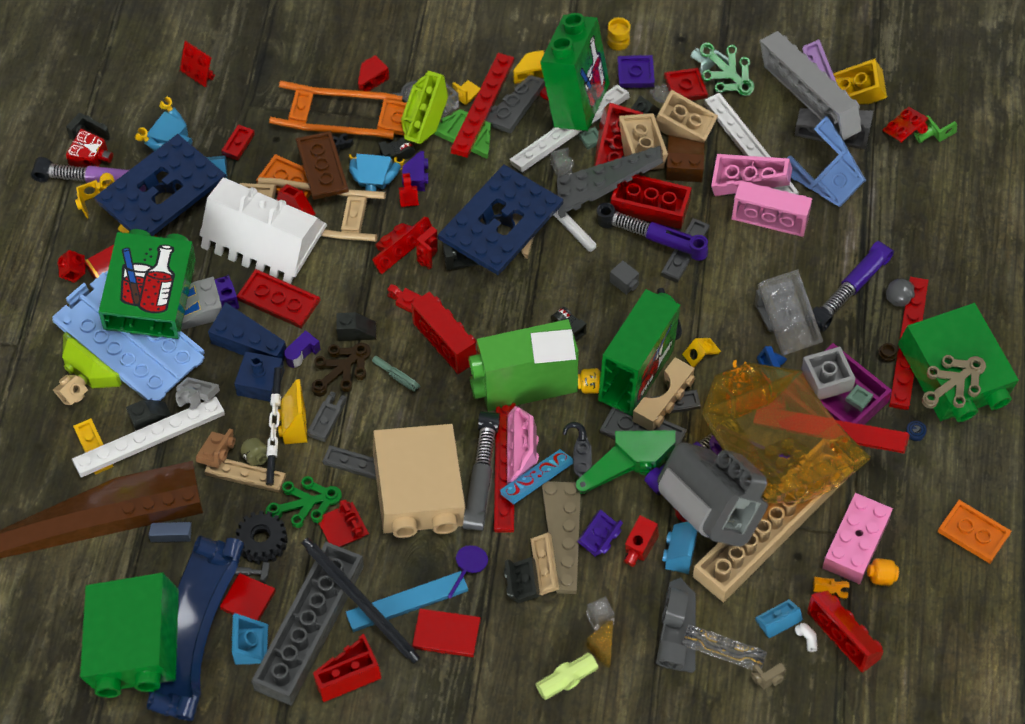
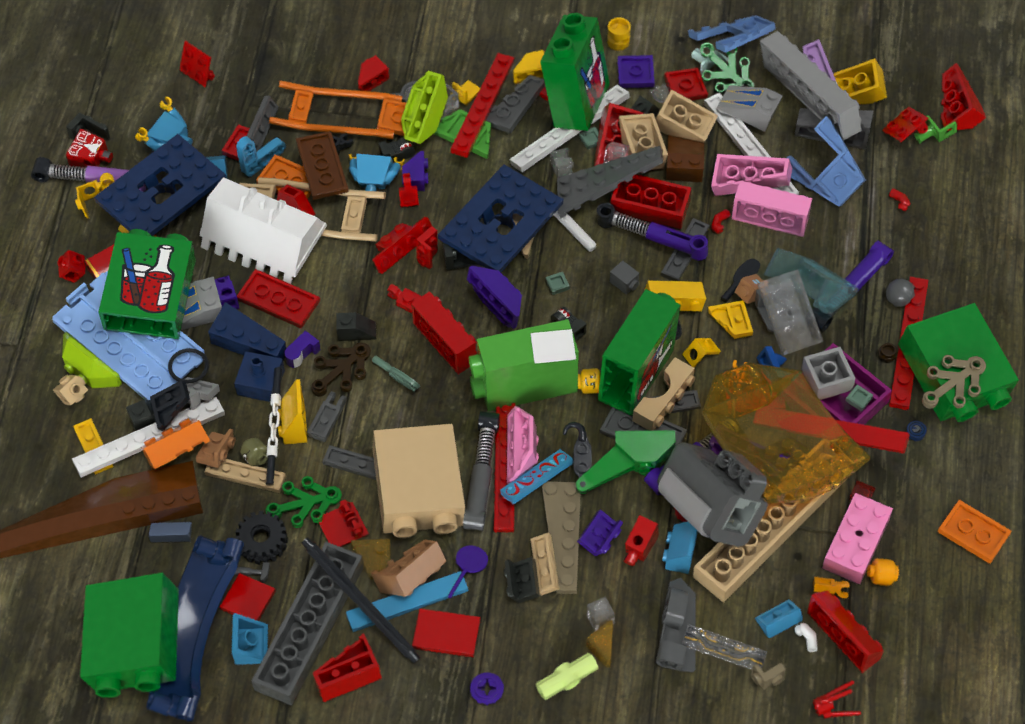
(169, 403): none -> black wing
(174, 442): none -> orange wedge
(183, 351): none -> black tyre
(253, 161): none -> dark azure beam
(261, 121): none -> dark grey tile
(374, 553): none -> clear yellow wing
(411, 570): none -> medium nougat wedge
(494, 683): none -> dark purple gear
(496, 294): none -> dark purple wedge
(557, 283): none -> sand green tile
(615, 151): none -> clear brick
(688, 294): none -> yellow brick
(717, 220): none -> red arm
(732, 318): none -> yellow wing
(743, 29): none -> medium blue wing
(747, 288): none -> medium nougat brick
(748, 268): none -> black piece
(750, 105): none -> light grey slope
(820, 283): none -> clear light blue windscreen
(824, 703): none -> red plant
(863, 489): none -> clear red tile
(901, 197): none -> red arm
(959, 101): none -> red wedge

